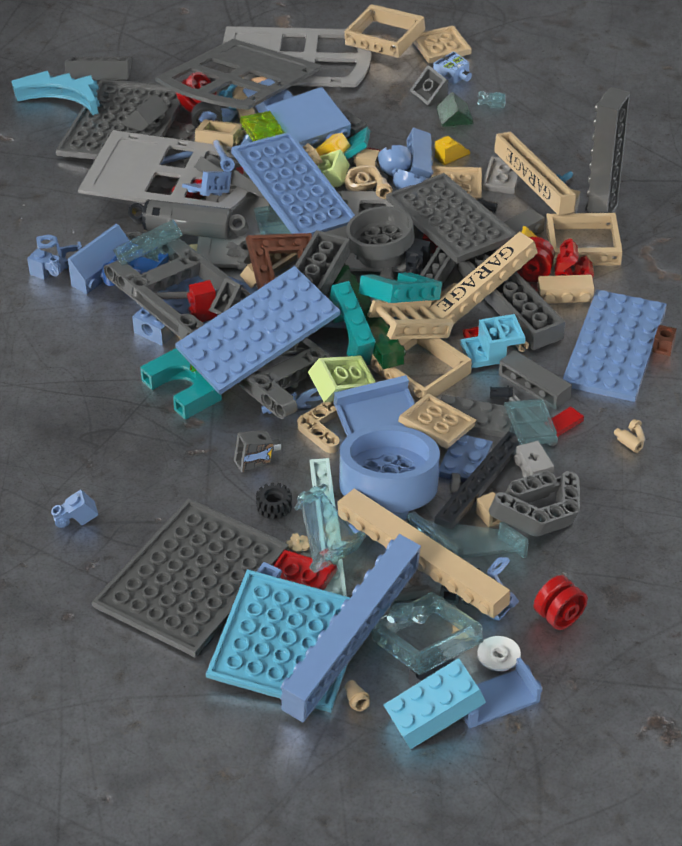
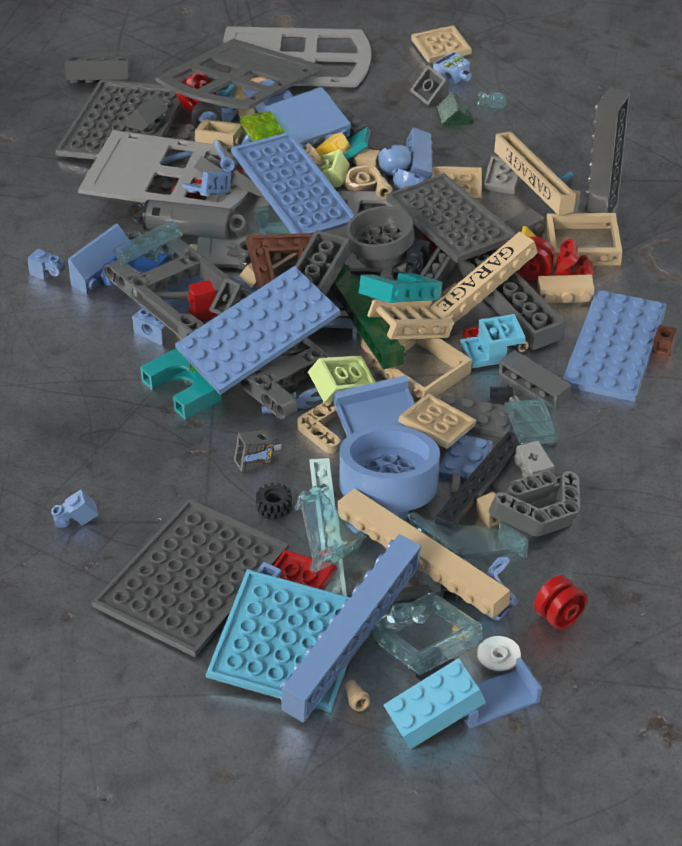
(60, 250): medium blue piece -> none
(63, 86): medium azure arch -> none
(298, 543): tan plant -> none
(360, 336): teal arch -> none
(412, 22): tan window -> none
(449, 150): yellow slope -> none
(491, 206): black pin -> none
(567, 420): red tile -> none
(629, 440): tan plant -> none

